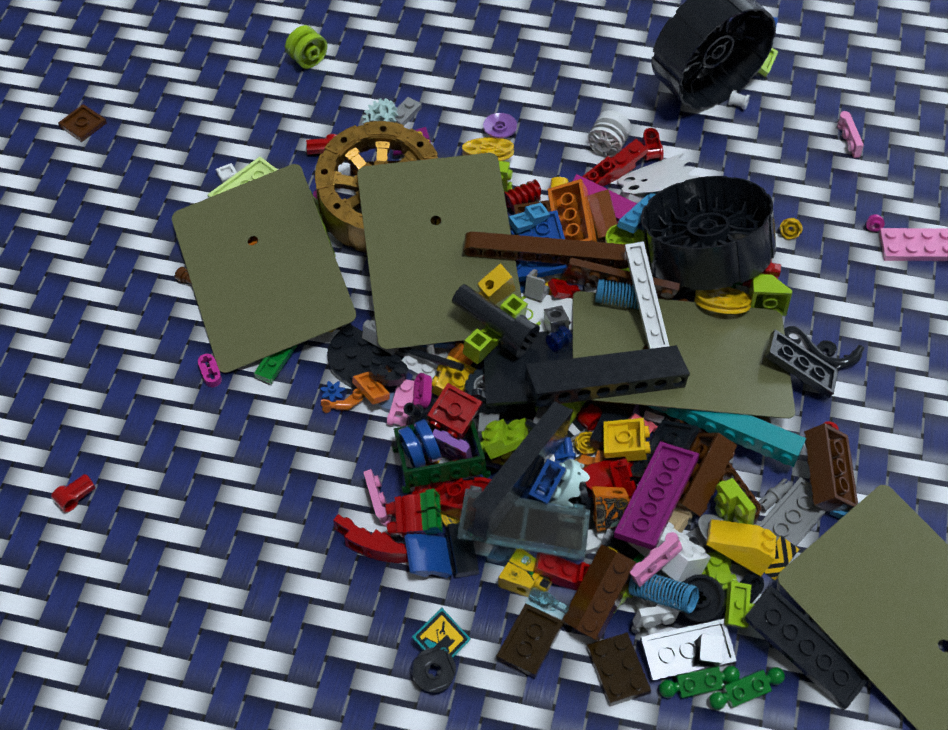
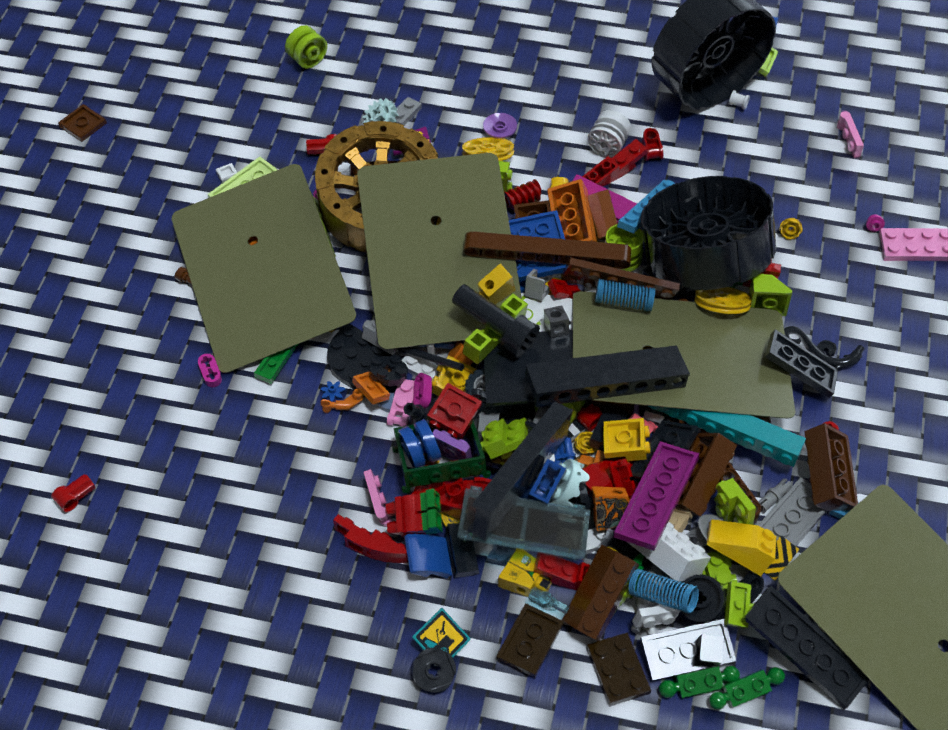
(529, 218): dark azure slope -> none
(561, 337): clear blue wheel -> none
(635, 197): white tile -> none
(646, 295): white plate -> none
(656, 559): bright pink plate -> none
(658, 175): white piece -> none

